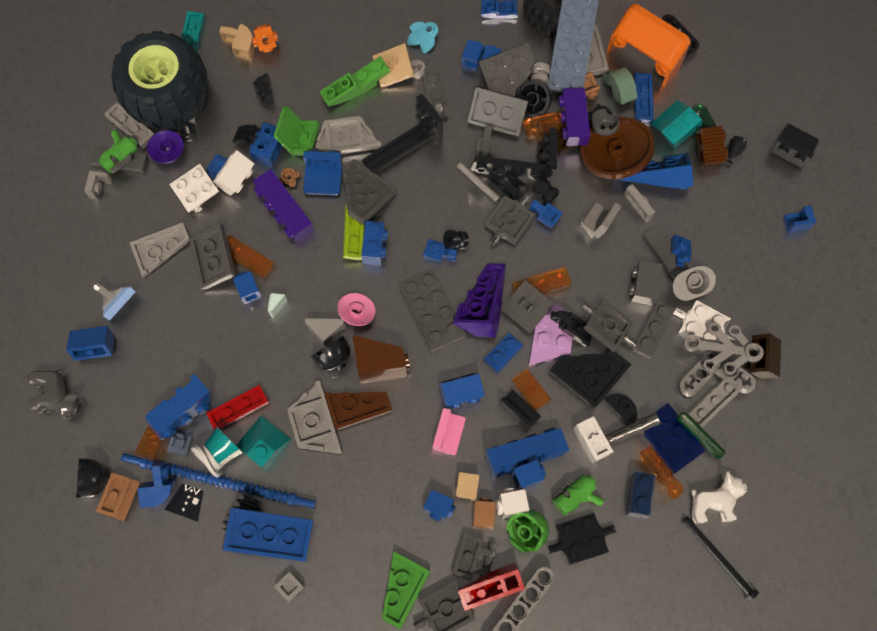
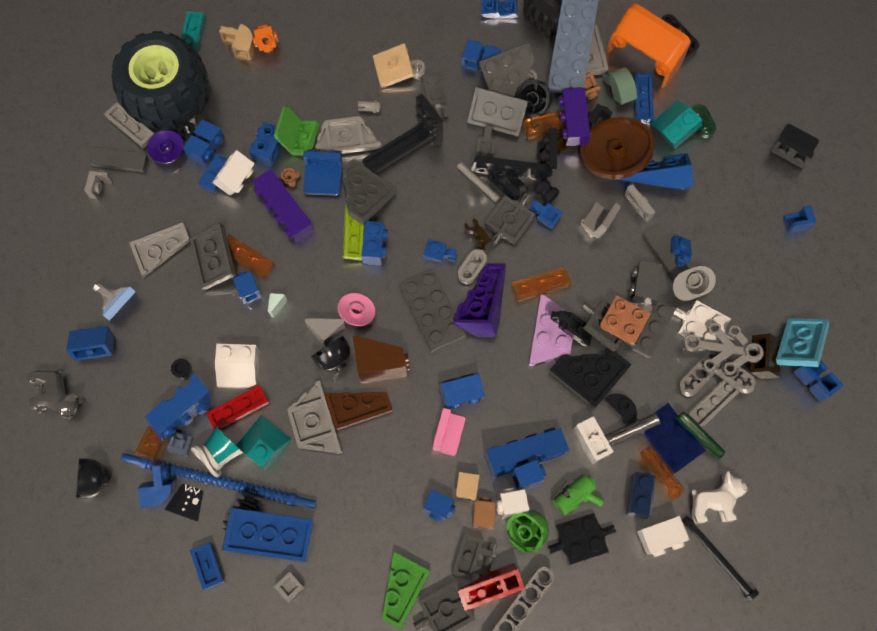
(118, 496): medium nougat plate -> none
(119, 153): bright green piece -> none
(181, 368): none -> black tile
(194, 188): white hinge -> none
(207, 566): none -> blue plate
(208, 139): none -> blue piece
(236, 365): none -> white slope
(245, 134): black plate -> none
(262, 93): black bracket -> none
(353, 85): bright green slope -> none
(369, 106): none -> light grey pin
(421, 37): medium azure plate -> none
(455, 239): black wheel -> none
(471, 267): none -> light grey plate
(481, 237): none -> dark brown plate
(503, 353): blue plate -> none
(519, 410): black panel -> none
(527, 306): dark grey piece -> none
(531, 390): clear orange plate -> none
(540, 72): light grey wheel -> none
(604, 123): dark grey hair -> none
(625, 320): none -> nougat bracket
(662, 536): none -> white brick
(711, 145): reddish brown brick -> none
(735, 148): black cone -> none
(803, 342): none -> medium azure plate
(820, 387): none -> blue piece

